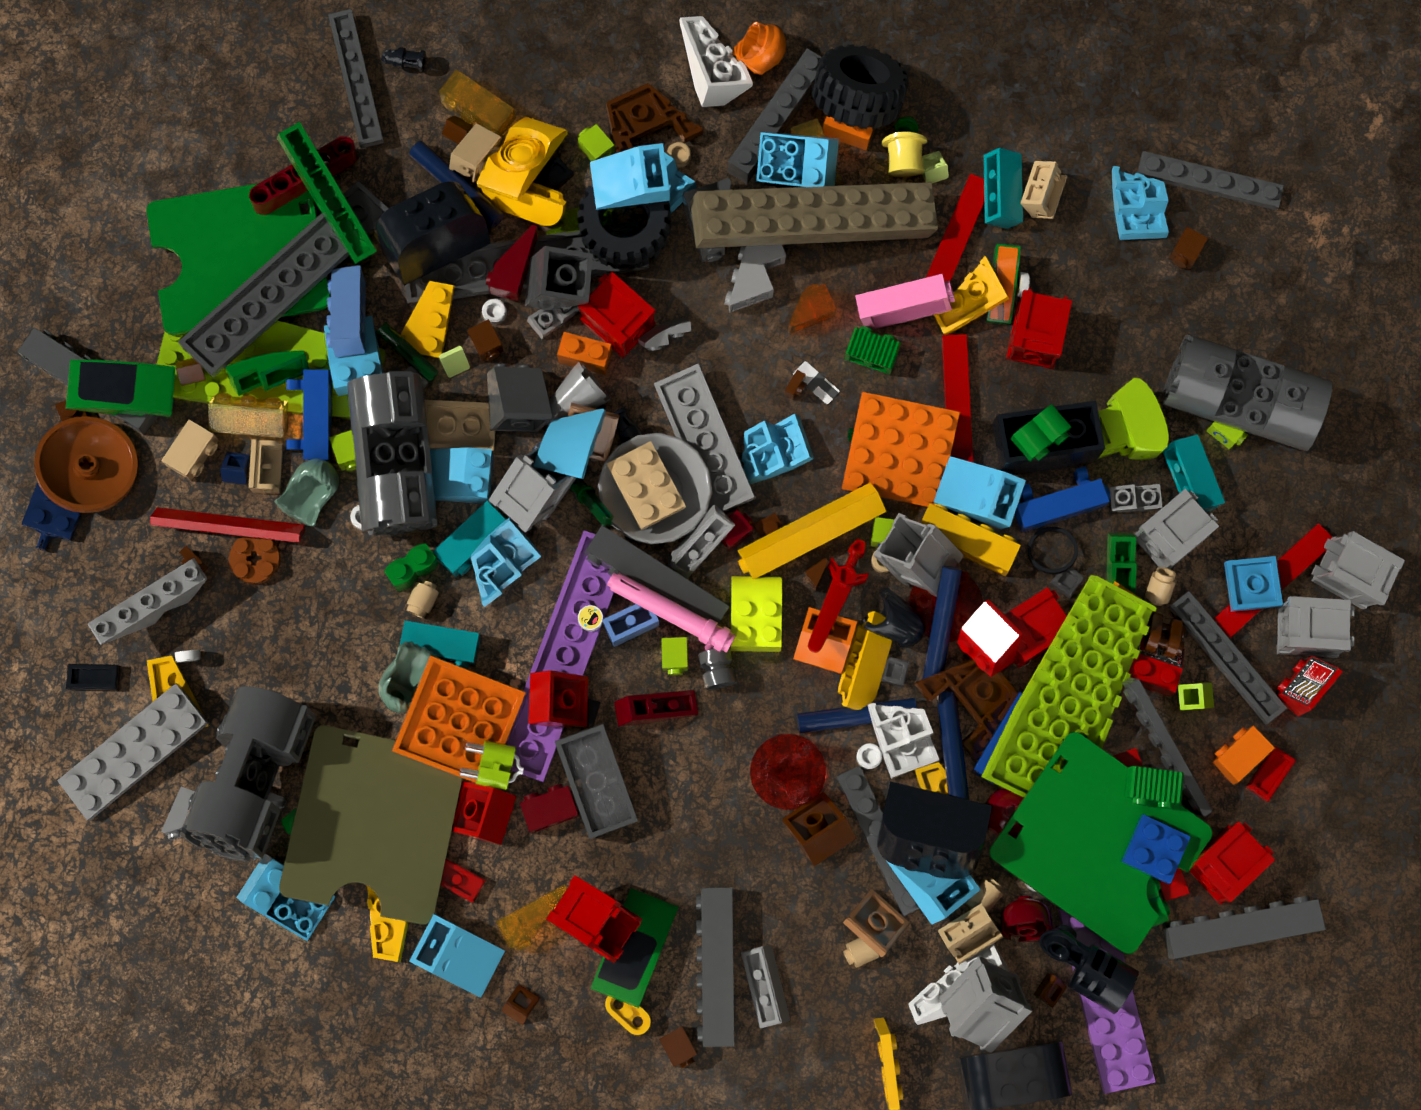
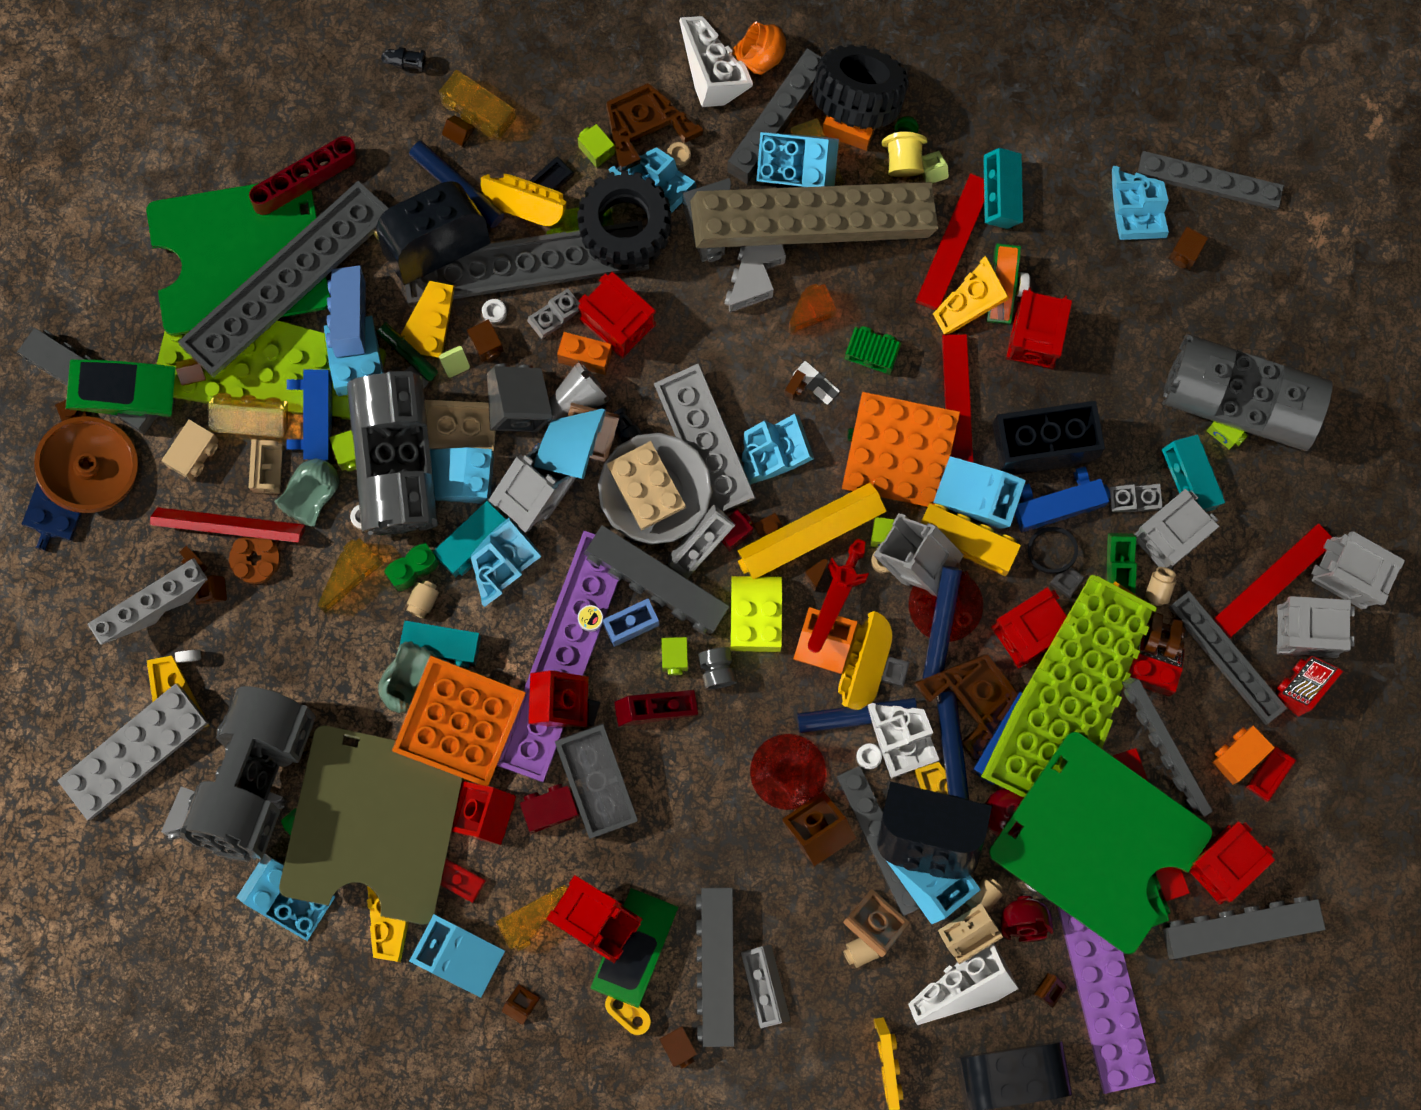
(93, 677): black tile -> none
(212, 591): none -> reddish brown slope
(235, 468): dark blue slope -> none
(266, 370): green slope -> none
(325, 192): green slope -> none
(350, 570): none -> clear yellow slope
(356, 78): dark grey plate -> none
(474, 151): tan hinge -> none
(494, 764): lime piece -> none
(511, 269): dark red slope -> none
(520, 158): yellow slope -> none
(558, 278): dark grey slope -> none
(587, 496): dark green axle -> none
(631, 177): medium azure slope -> none
(658, 336): light grey slope -> none
(706, 630): bright pink cylinder -> none
(902, 621): black hair -> none
(905, 302): bright pink piece -> none
(984, 1004): light grey container -> none
(990, 639): slope -> none
(1041, 433): green brick -> none
(1043, 190): tan hinge -> none
(1096, 972): black cylinder -> none
(1135, 422): lime piece -> none
(1154, 785): green brick -> none
(1155, 849): blue plate -> none
(1196, 696): lime brick -> none
(1253, 583): dark azure plate -> none

